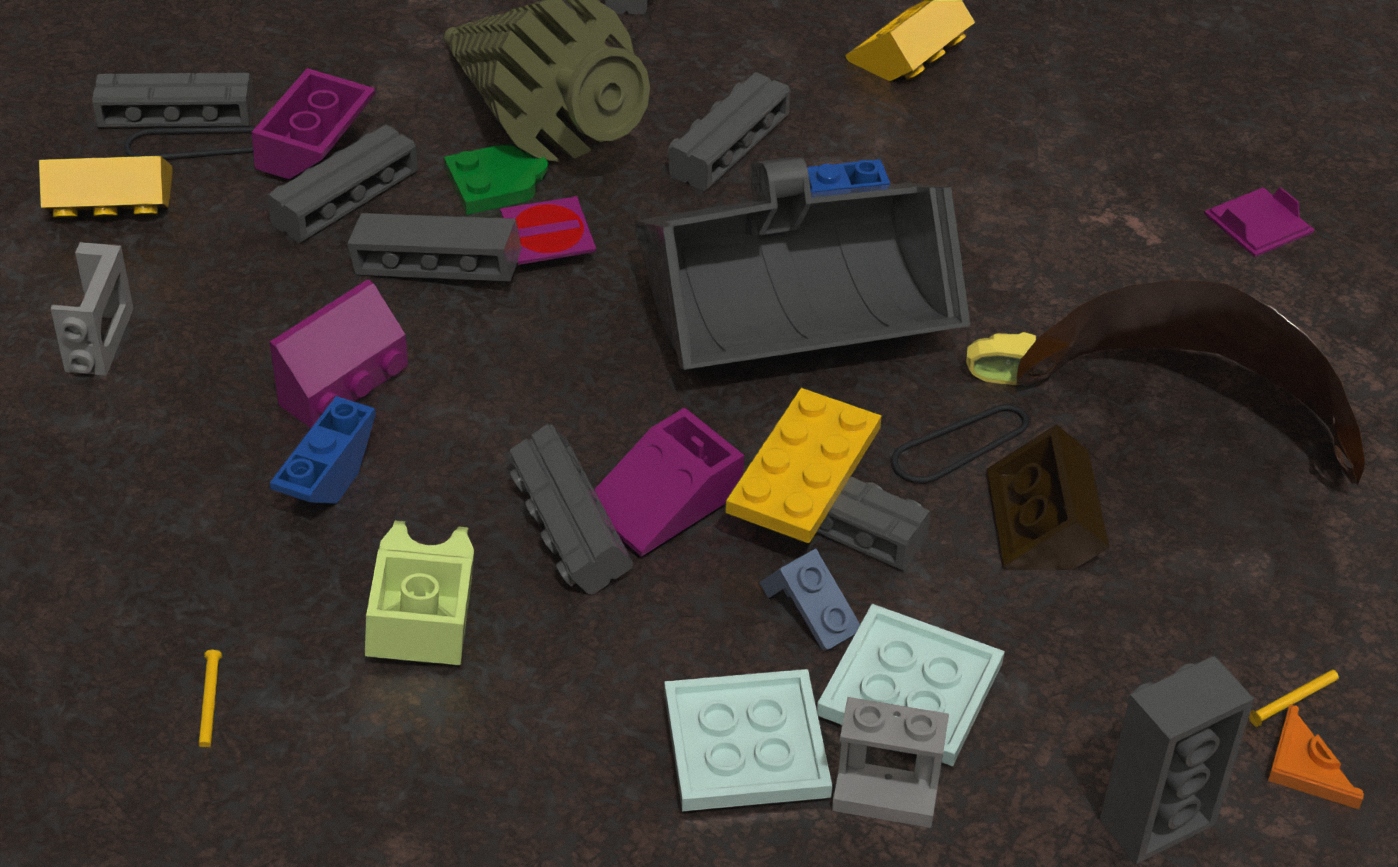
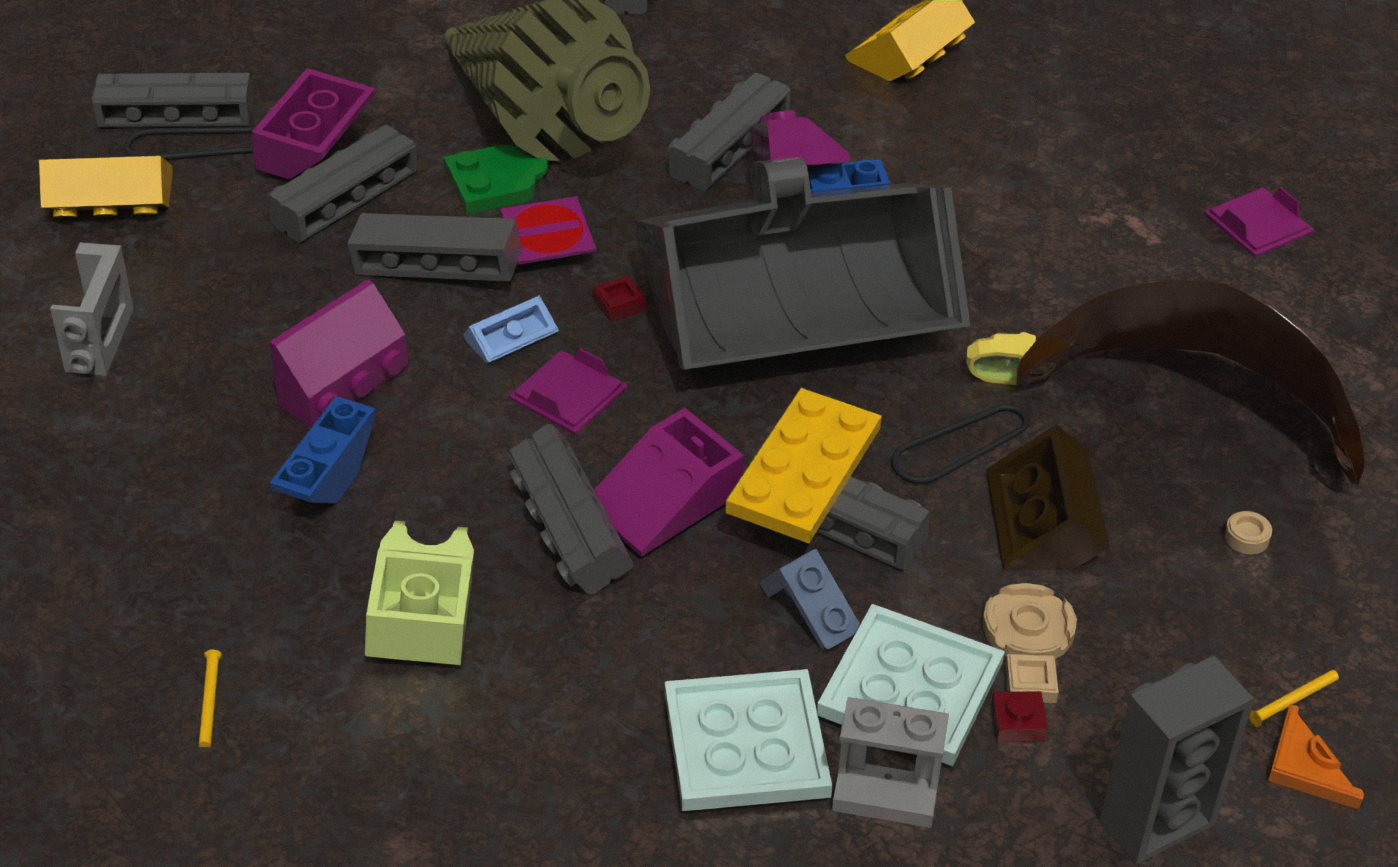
(511, 330): none -> light blue slope
(569, 390): none -> magenta piece
(619, 298): none -> dark red tile
(786, 136): none -> magenta slope
(1017, 630): none -> tan tile
(1019, 716): none -> dark red plate
(1032, 674): none -> tan tile
(1248, 532): none -> tan tile

